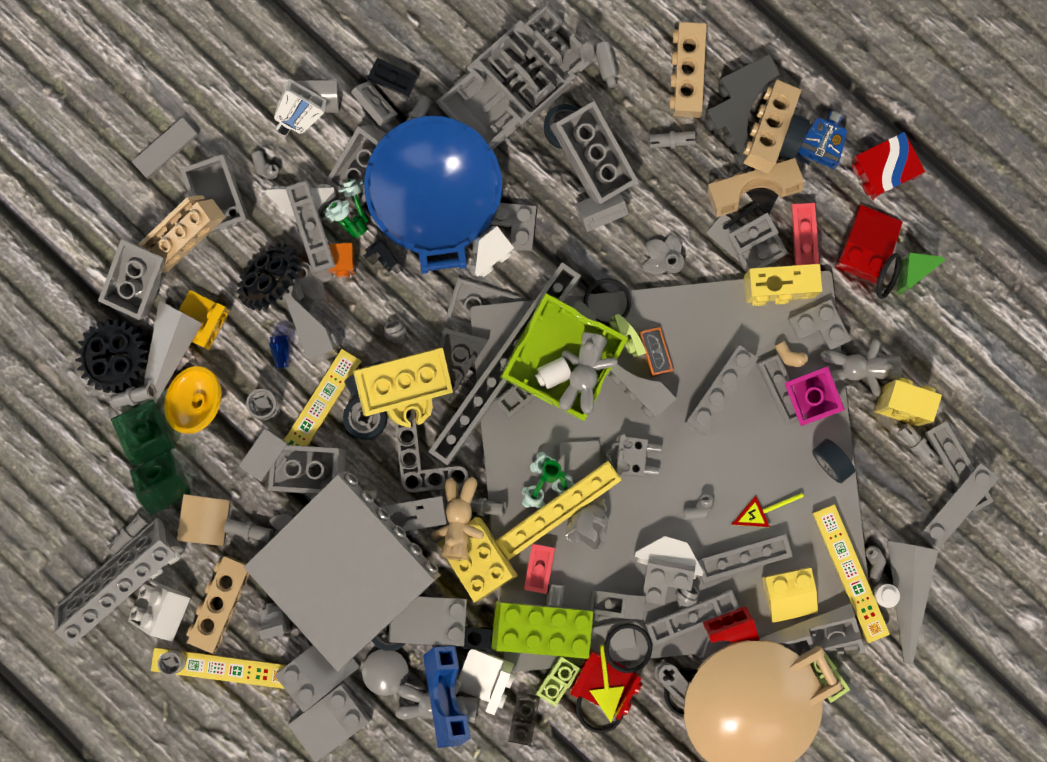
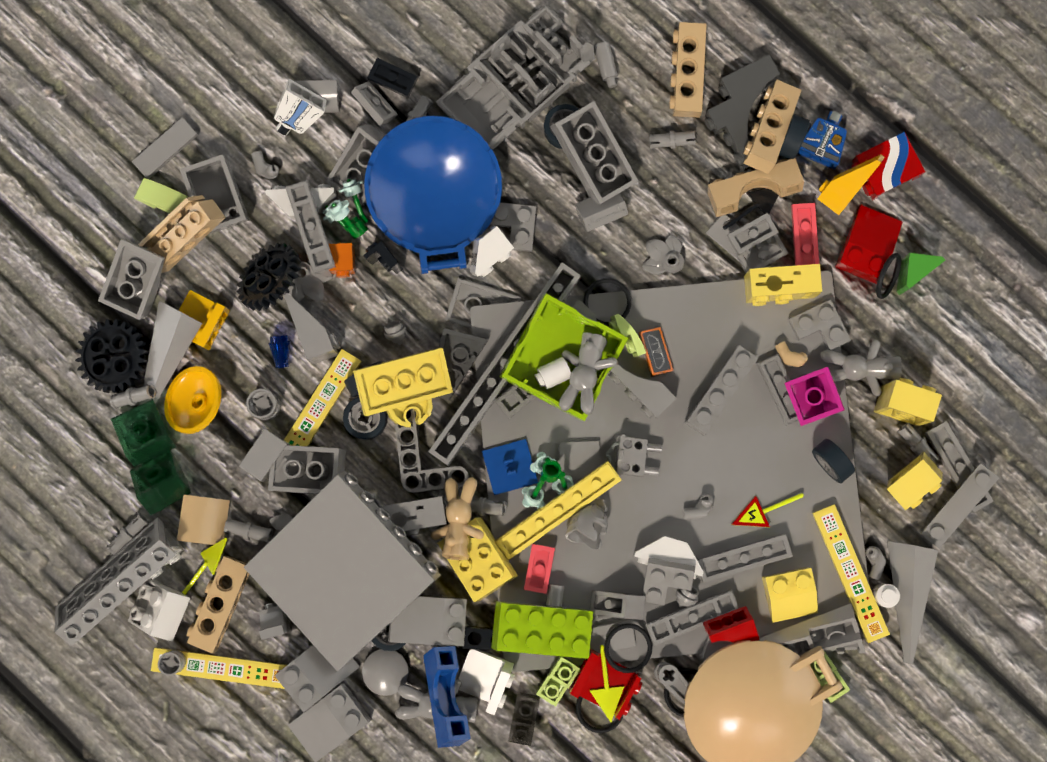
(158, 195): none -> yellowish green slope
(211, 557): none -> neon yellow piece
(509, 467): none -> blue piece
(844, 186): none -> yellow slope
(915, 481): none -> light yellow brick

